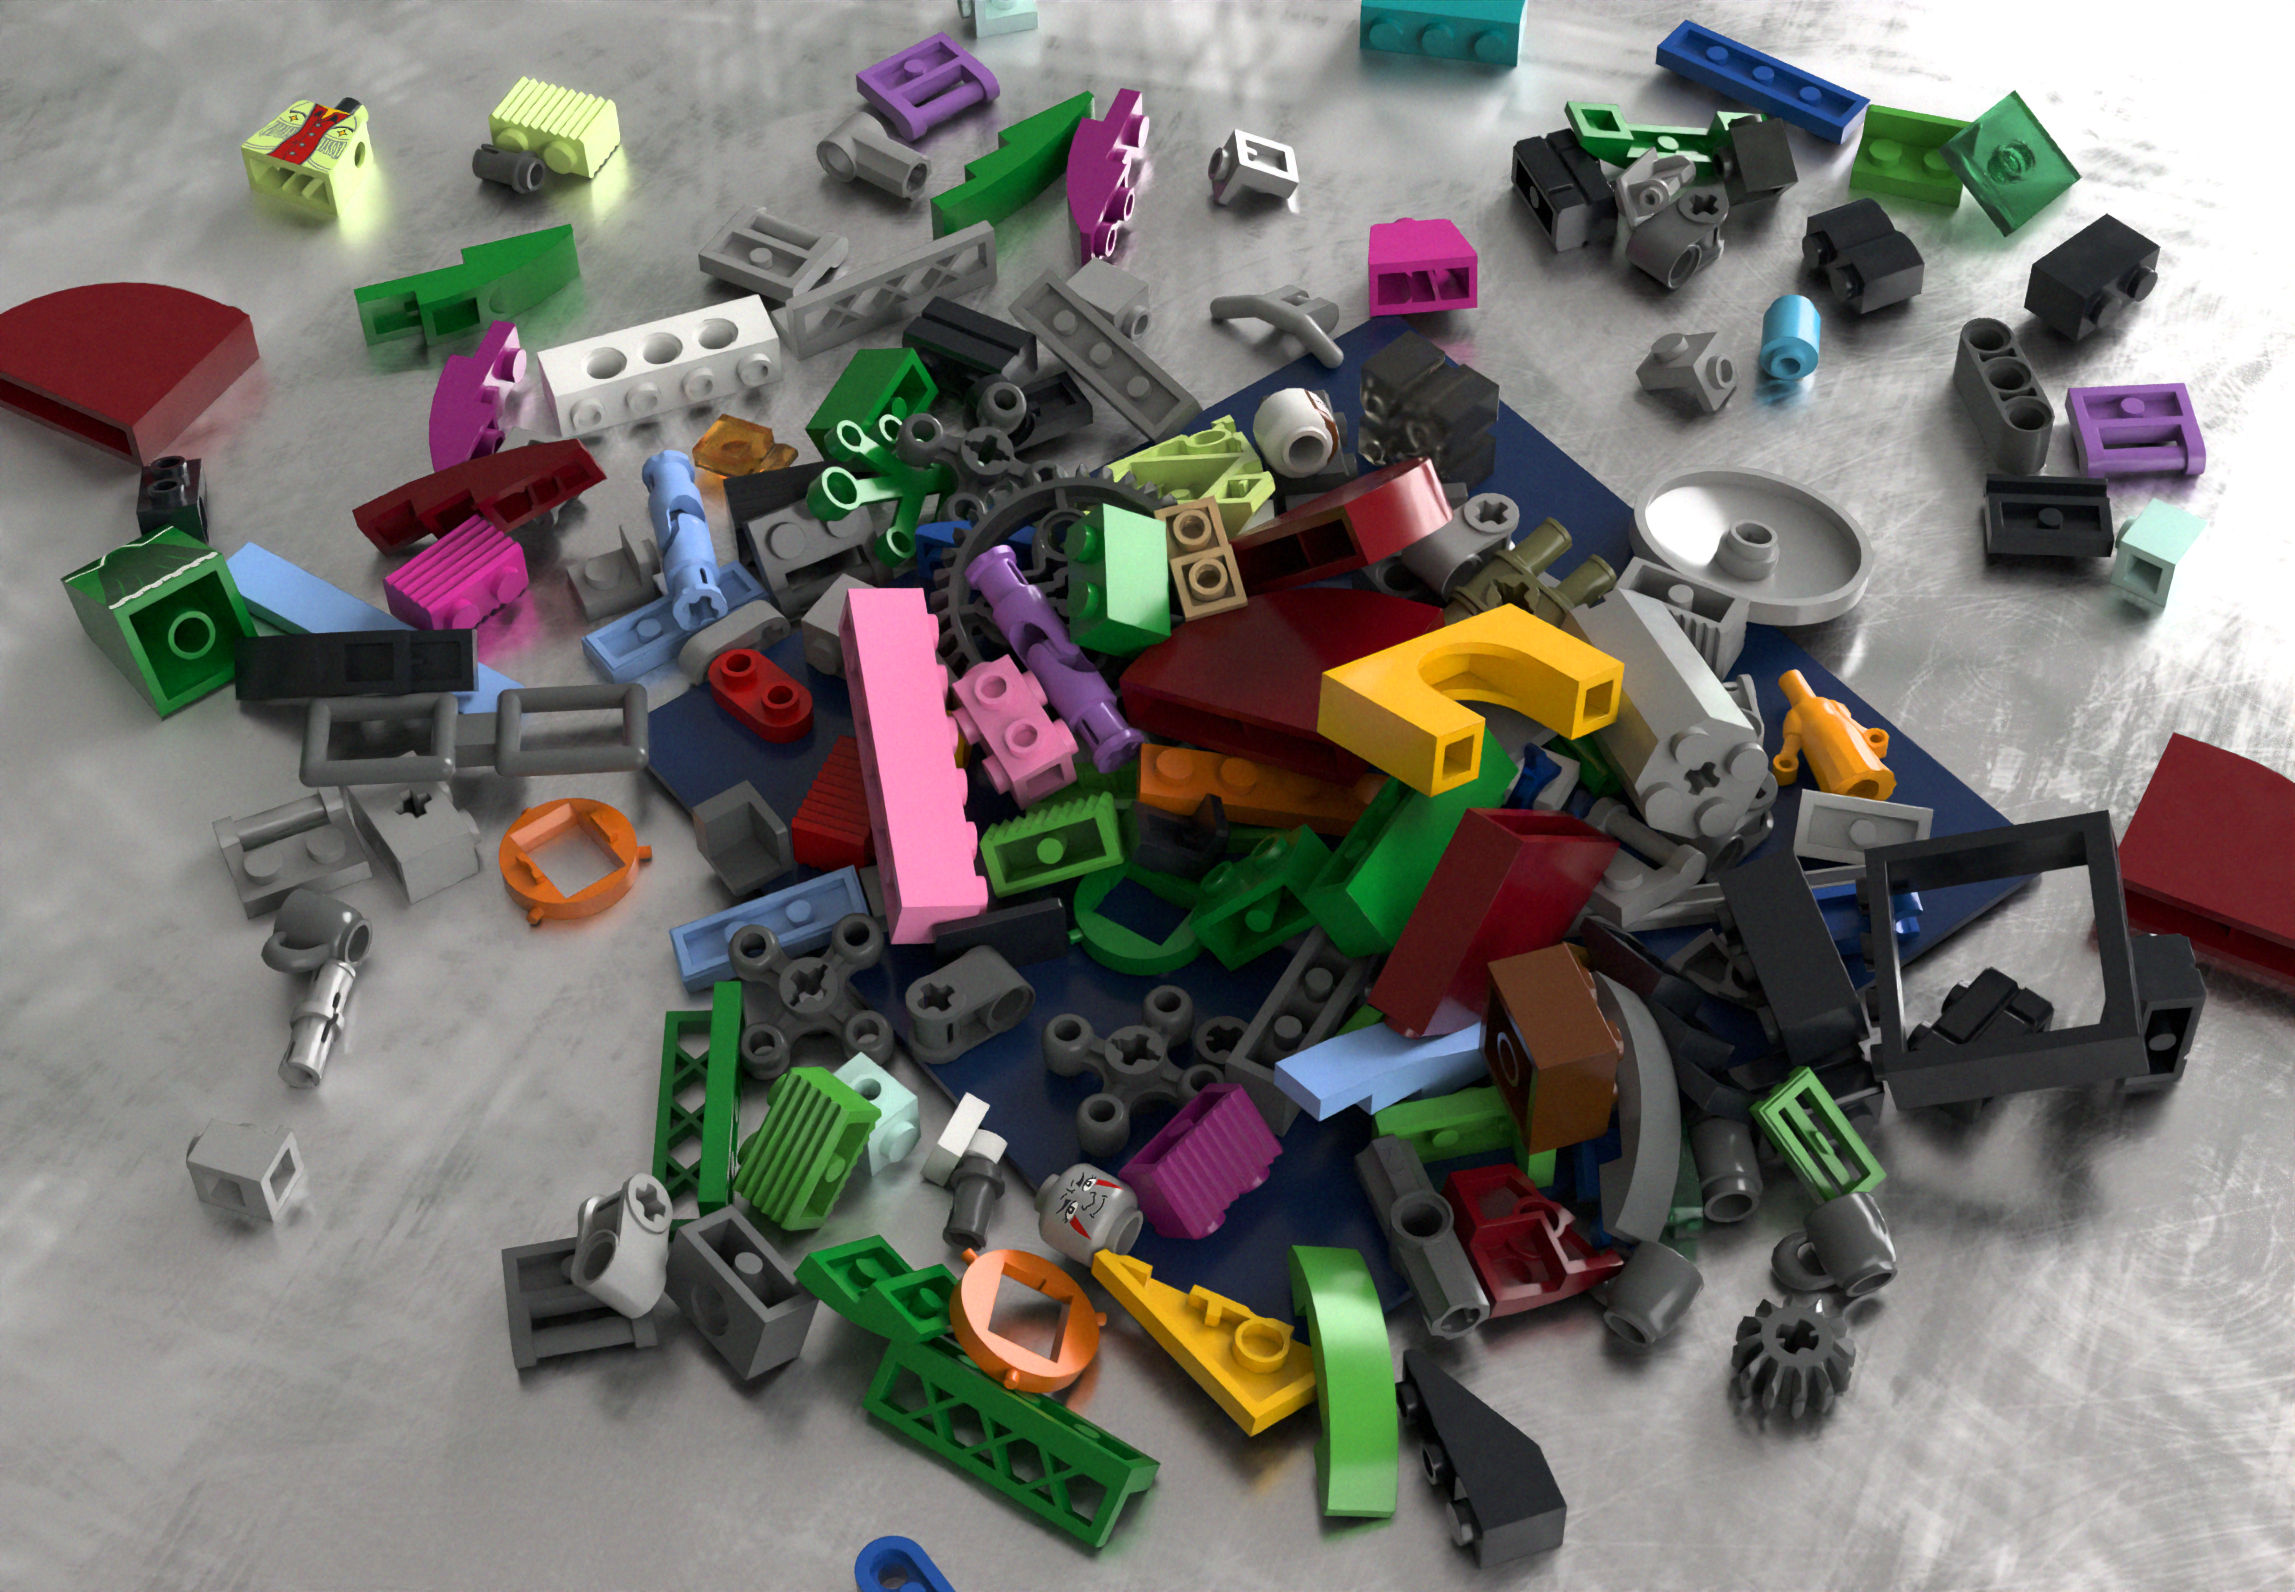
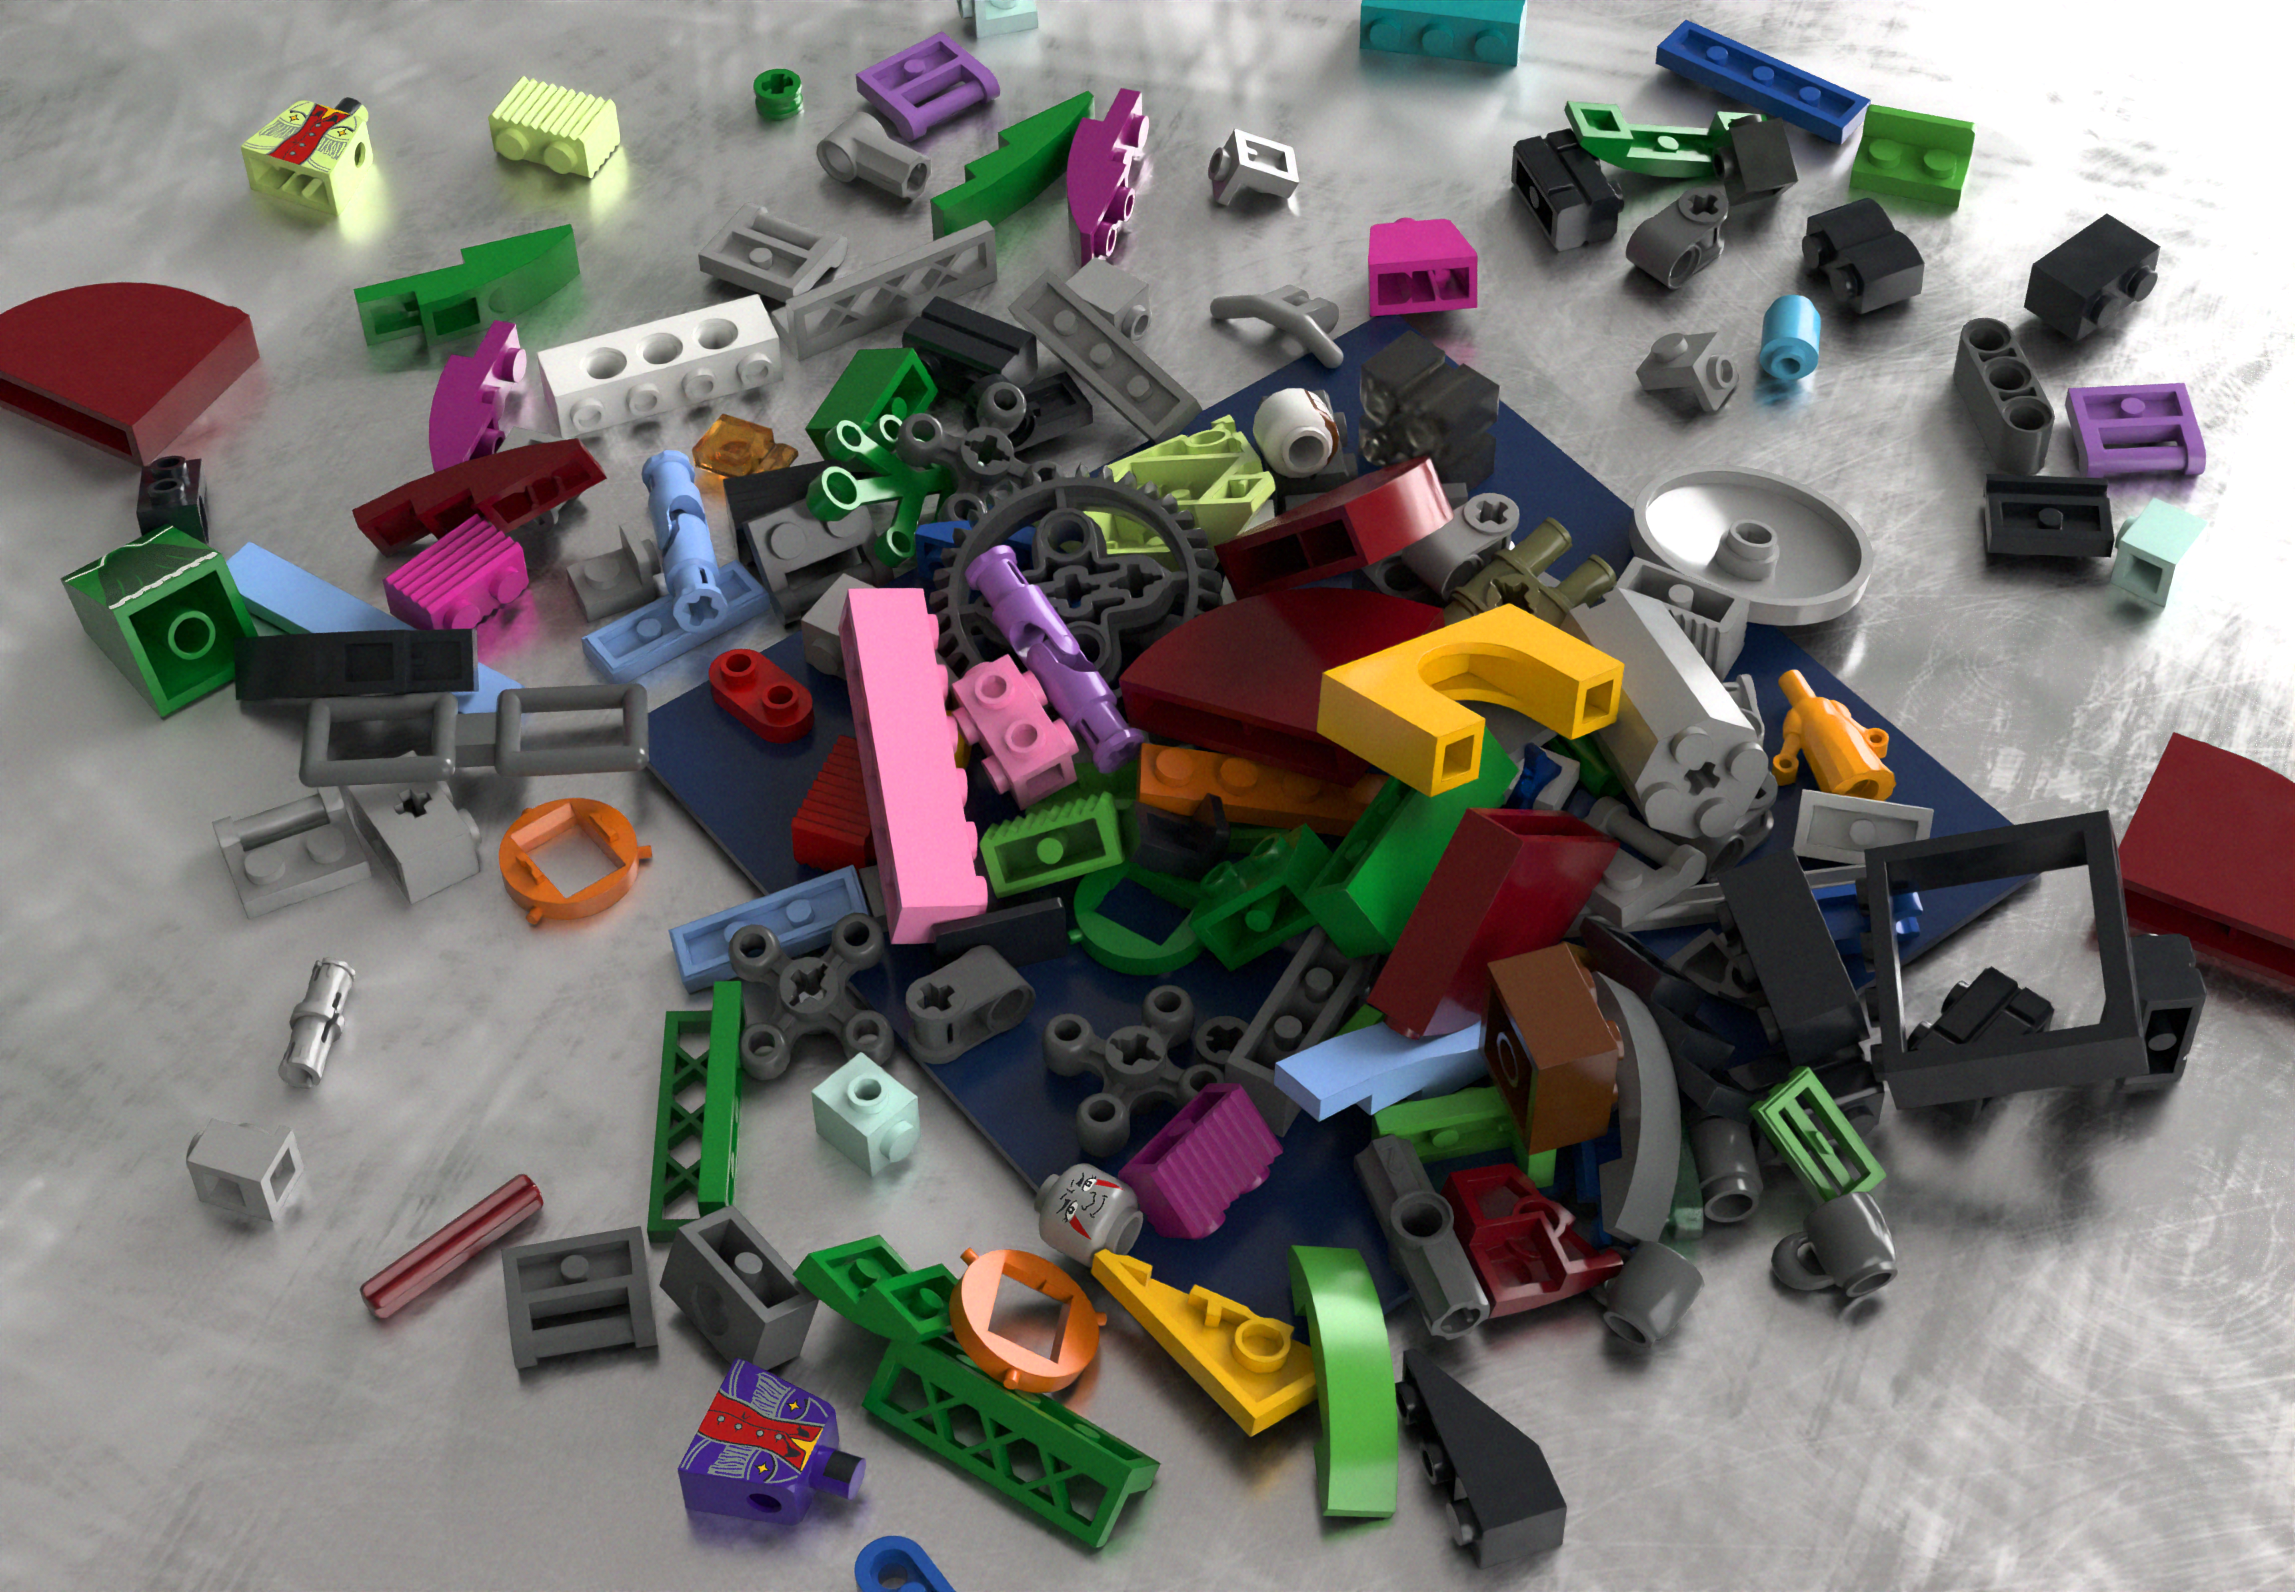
(313, 930): dark grey piece -> none
(451, 1246): none -> axle
(520, 169): dark grey pin -> none
(624, 1246): light grey piece -> none
(742, 838): dark grey panel -> none
(749, 627): light grey beam -> none
(766, 1451): none -> torso
(778, 94): none -> green bush
(804, 1147): bright green brick -> none
(963, 1141): white tile -> none
(976, 1189): dark grey pin -> none
(1117, 582): green brick -> none
(1201, 559): tan slope -> none
(1650, 183): light grey hinge -> none
(1793, 1356): dark grey gear -> none
(2009, 163): clear green plate -> none

